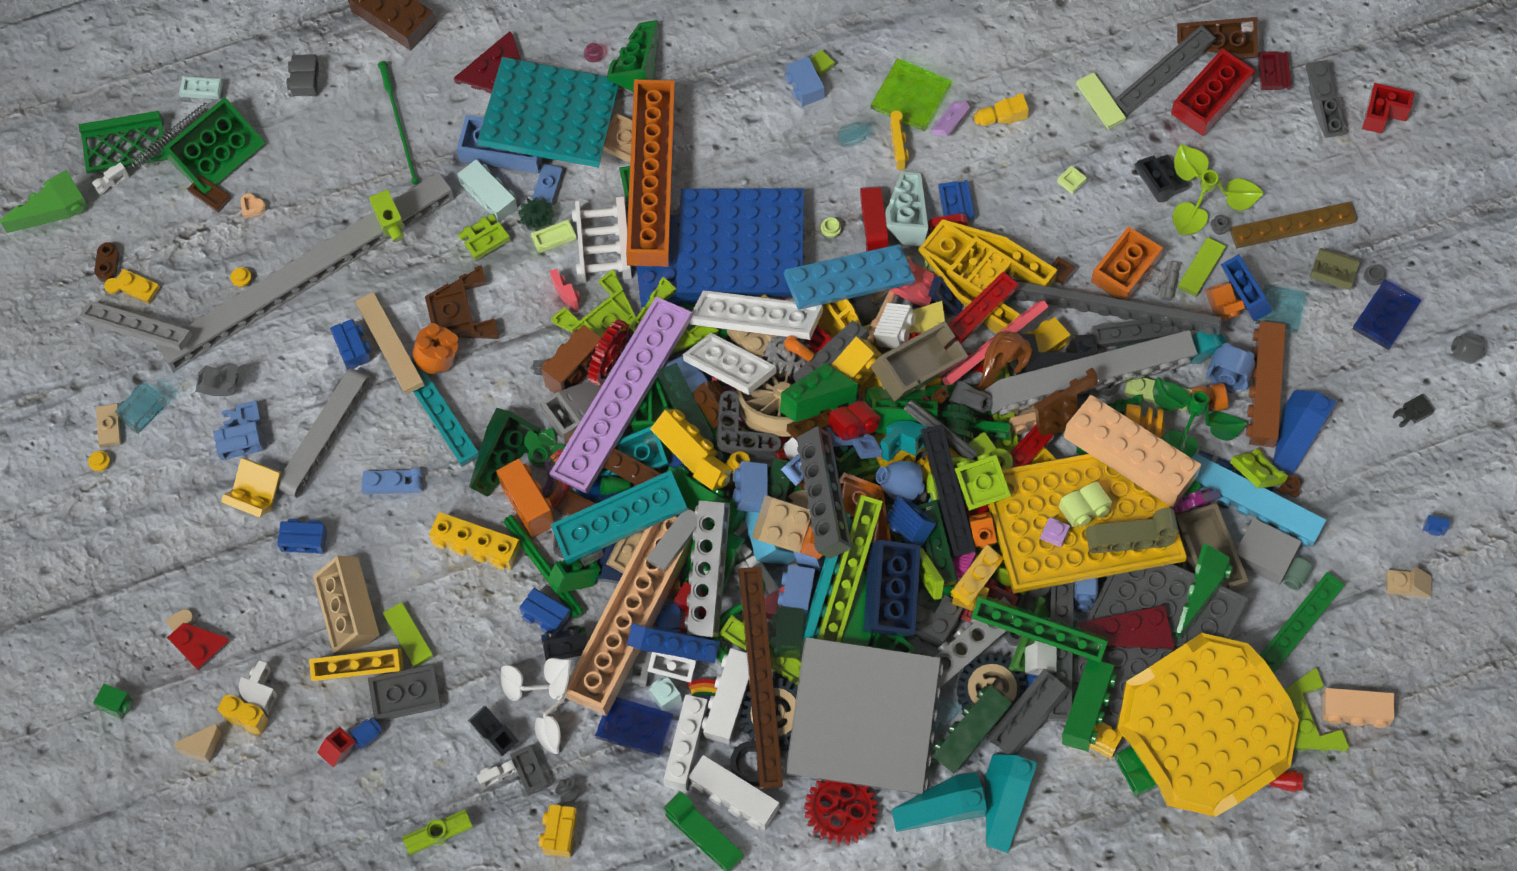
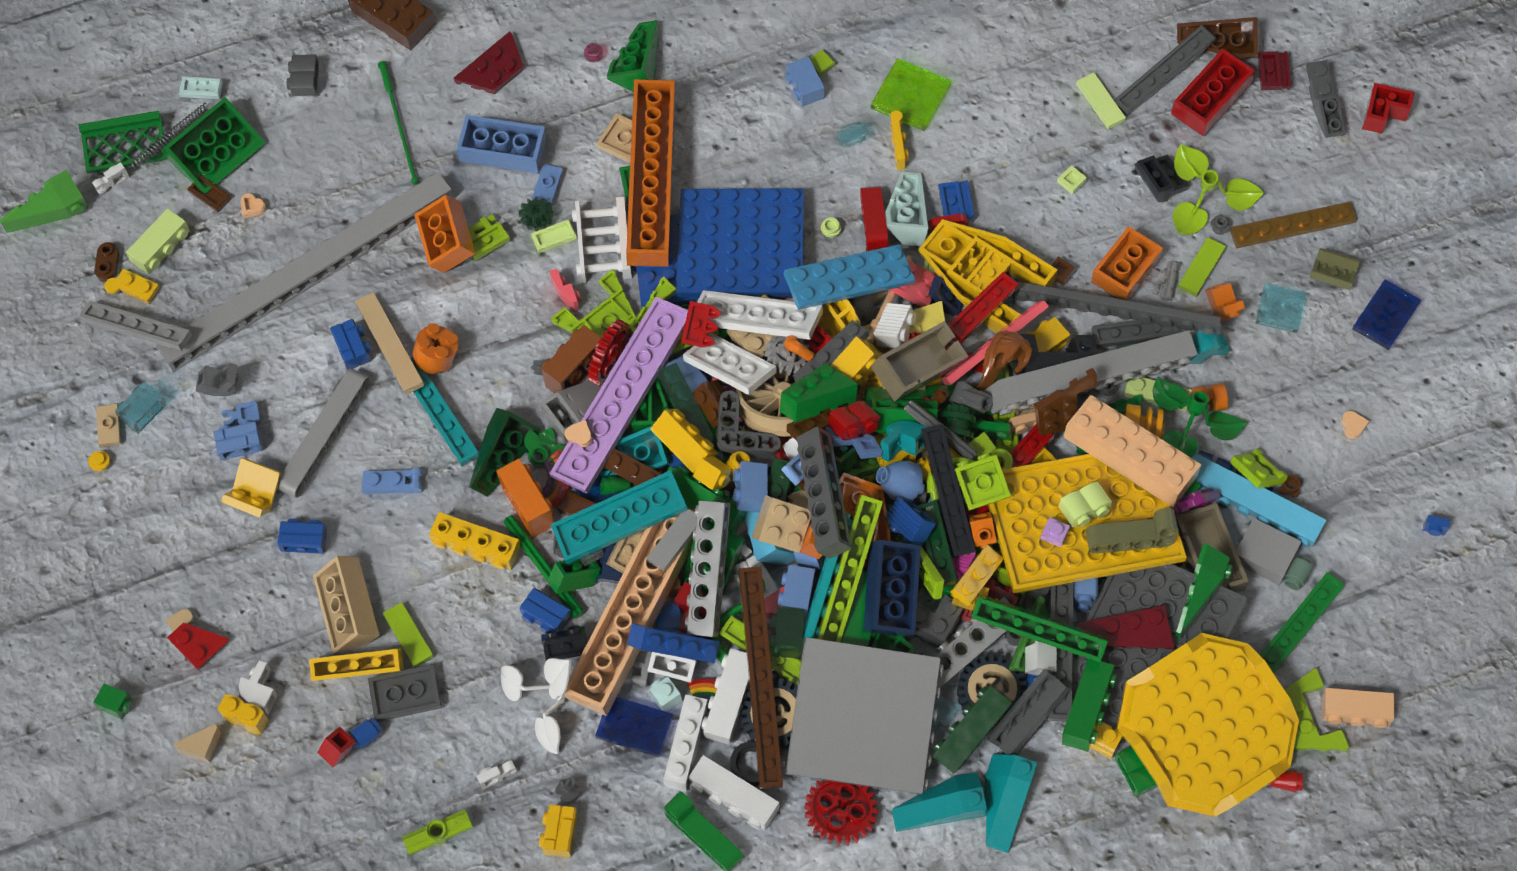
(158, 241): none -> yellowish green brick
(240, 277): yellow plate -> none
(387, 215): lime torso -> none
(444, 233): none -> orange brick
(451, 310): reddish brown wing -> none
(487, 190): light aqua brick -> none
(493, 732): black brick -> none
(529, 770): dark grey plate -> none
(549, 112): teal plate -> none
(579, 434): none -> light nougat tile
(698, 324): none -> red plate
(950, 118): lavender plate -> none
(1004, 111): yellow piece -> none
(1231, 367): medium blue brick -> none
(1246, 287): blue brick -> none
(1266, 384): dark orange brick -> none
(1300, 424): blue wedge -> none
(1353, 424): none -> light nougat tile
(1374, 275): dark grey plate -> none
(1412, 583): tan slope -> none
(1415, 409): pearl dark grey plate -> none
(1467, 348): dark grey head -> none

